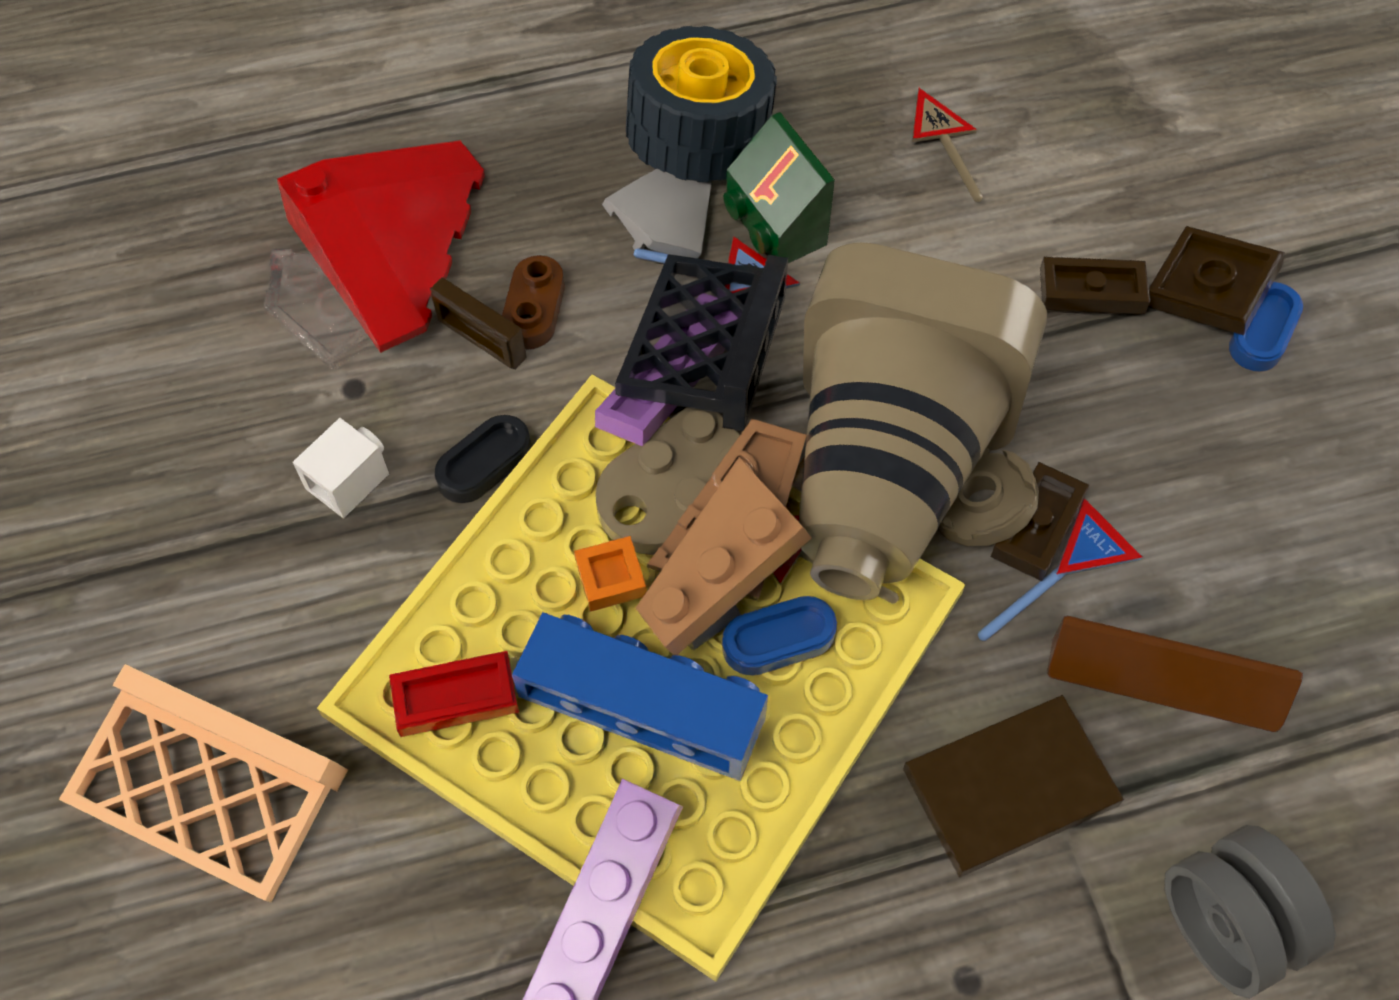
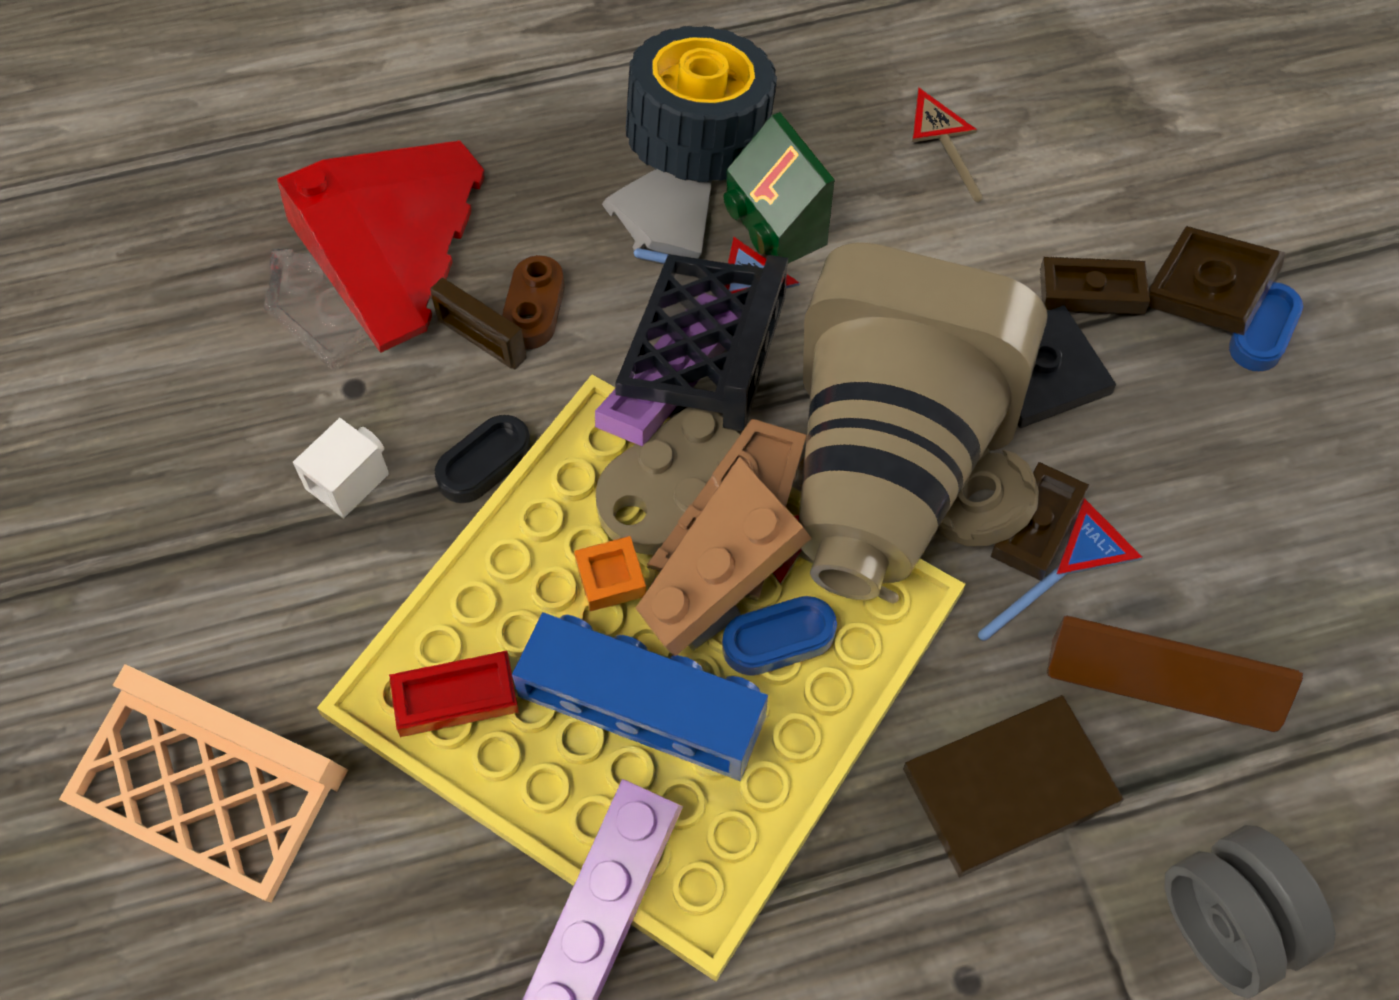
(1064, 372): none -> black plate

